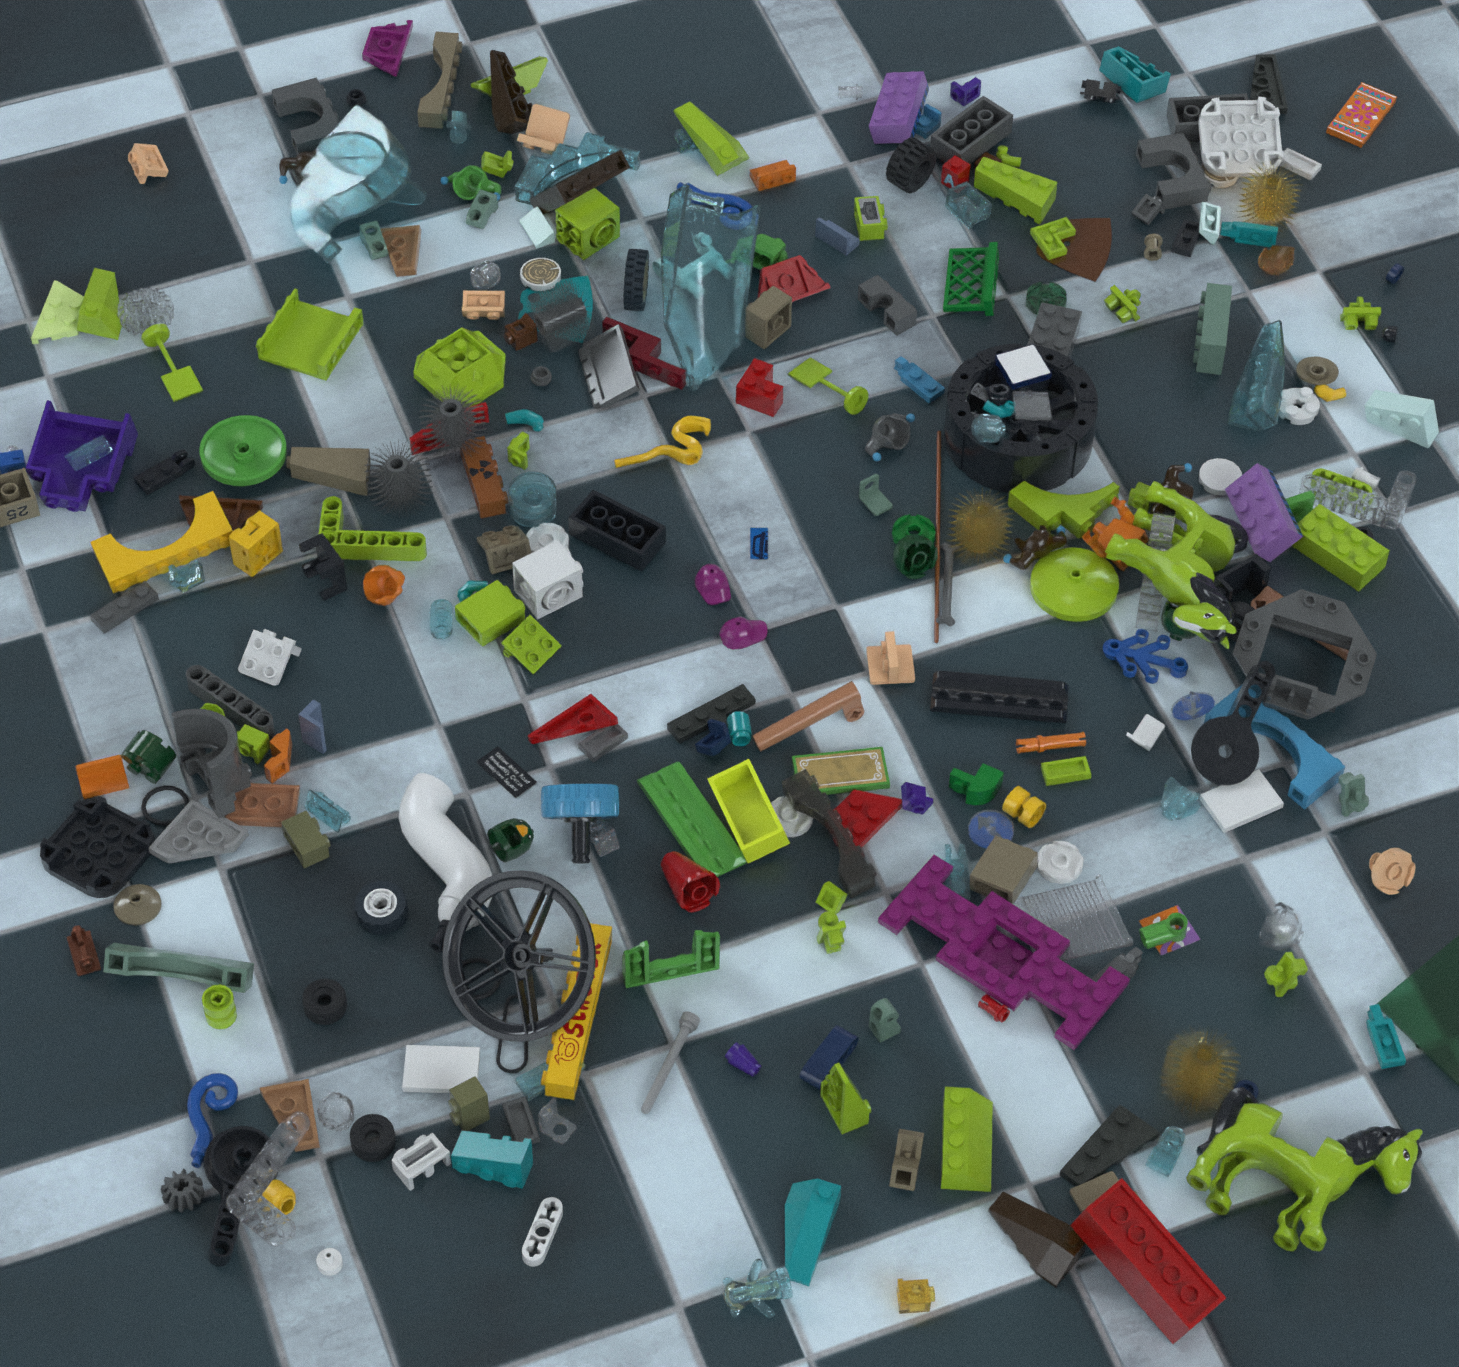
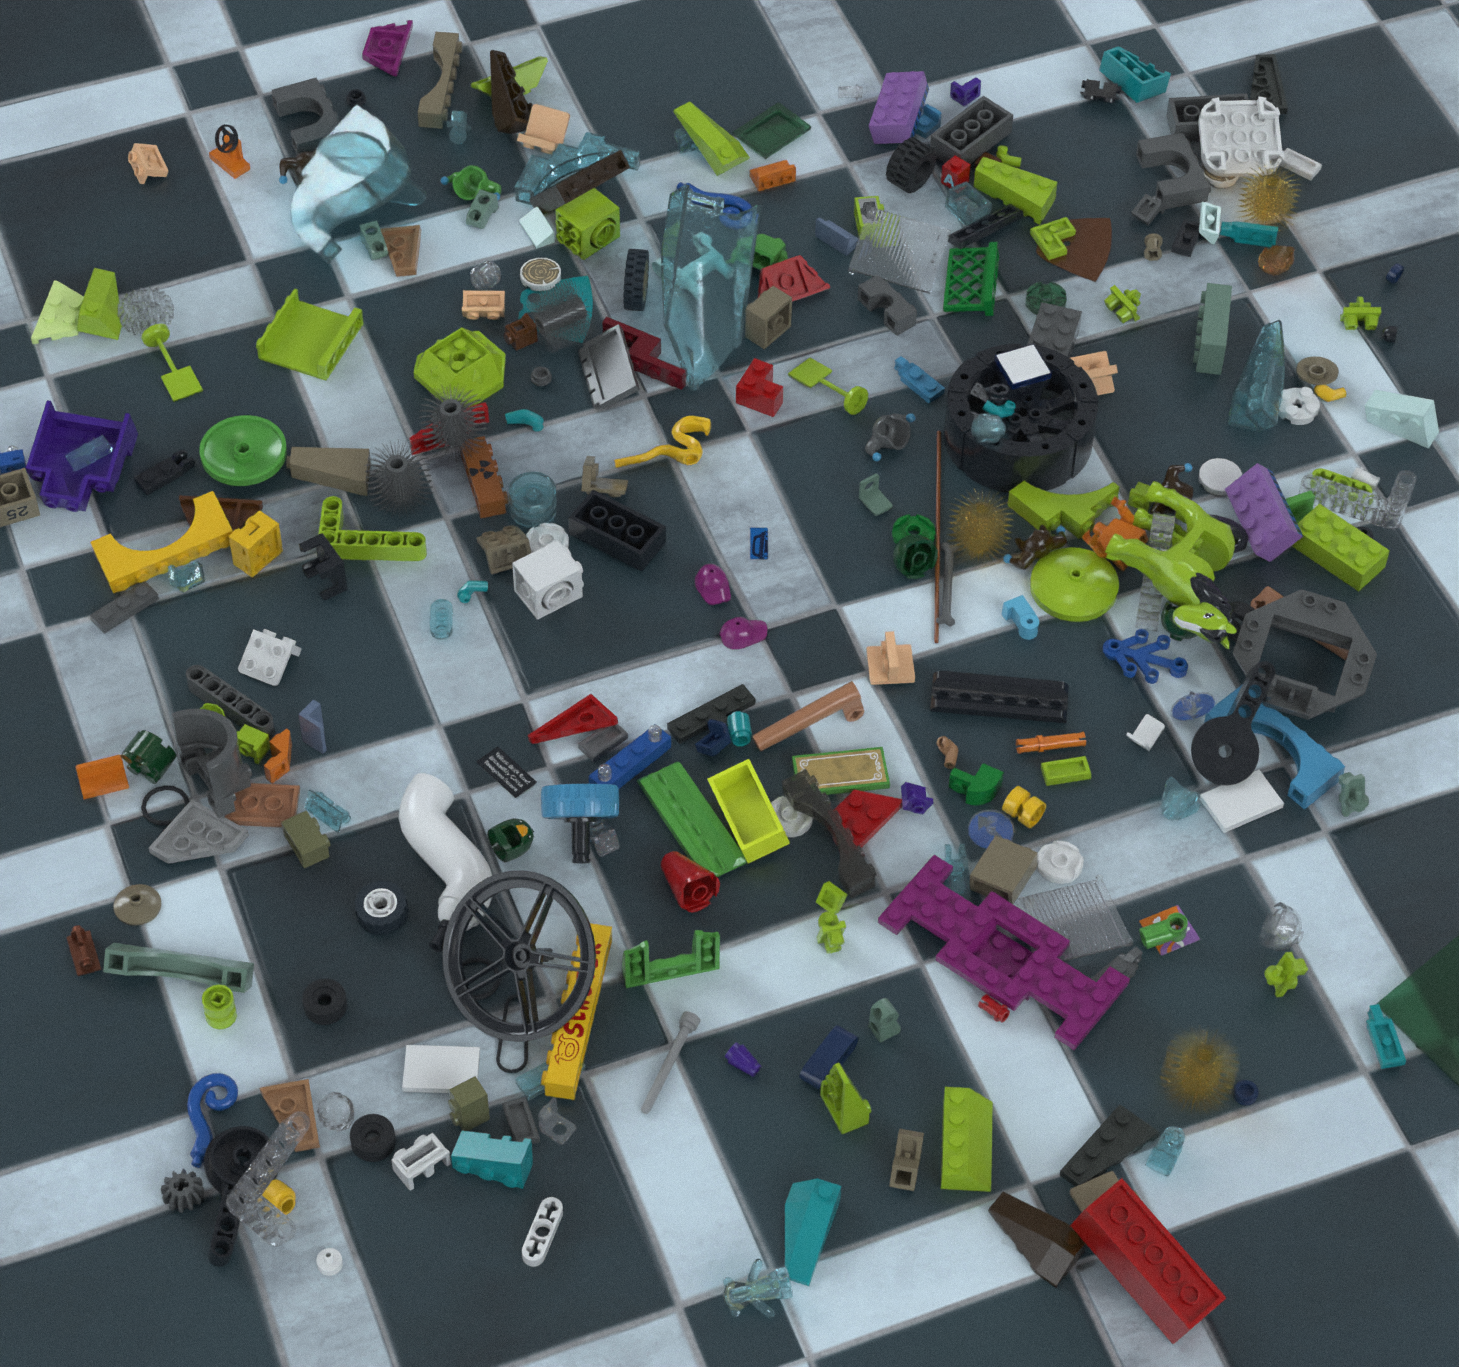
(97, 848): black tile -> none
(229, 154): none -> orange piece
(383, 584): orange hair -> none
(490, 613): lime brick -> none
(496, 164): lime bracket -> none
(517, 450): lime bracket -> none
(530, 644): lime hinge -> none
(590, 482): none -> dark tan bracket
(633, 758): none -> blue piece
(772, 130): none -> clear green piece
(899, 250): none -> clear door
(914, 1296): clear yellow brick -> none
(949, 749): none -> medium nougat arm
(985, 226): none -> black tile
(1022, 615): none -> medium azure leg
(1031, 405): clear piece -> none
(1099, 370): none -> light nougat bracket
(1248, 1133): lime animal -> none
(1249, 574): black panel -> none
(1361, 114): orange tile -> none
(1391, 870): light nougat tile -> none

